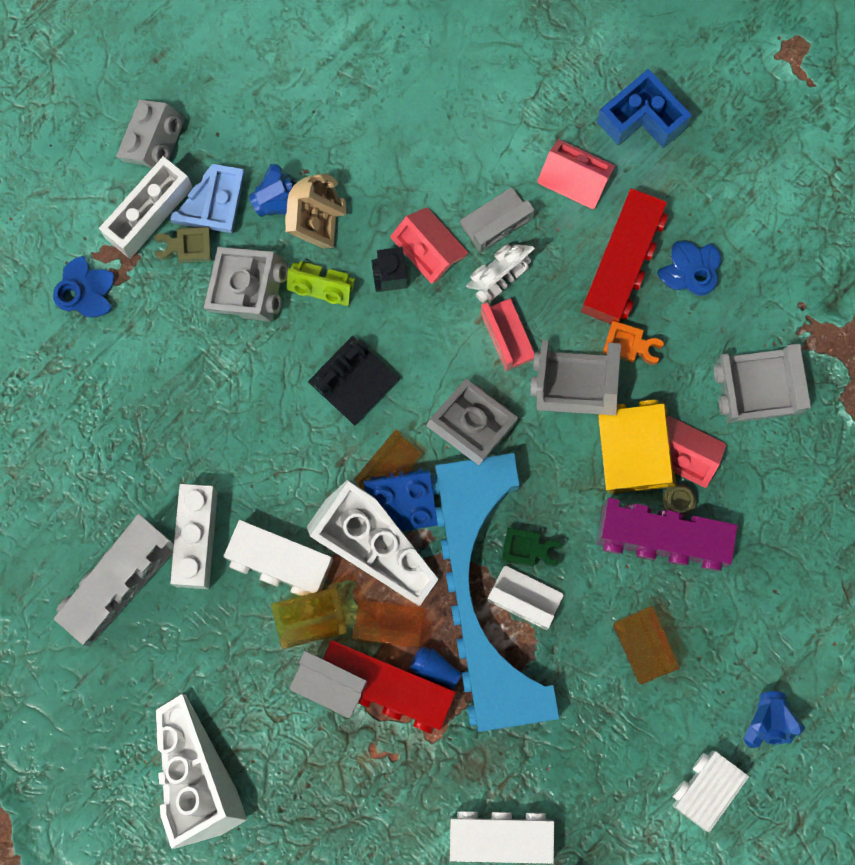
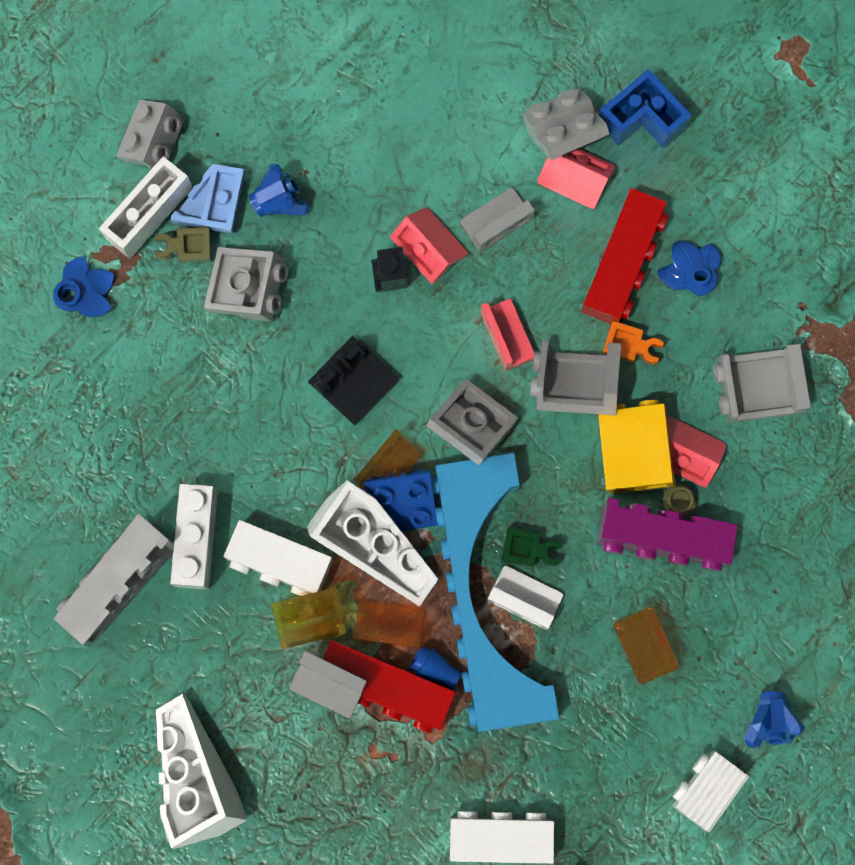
(306, 281): lime hinge -> none
(313, 210): tan slope -> none
(508, 258): white hinge -> none
(564, 123): none -> light grey plate

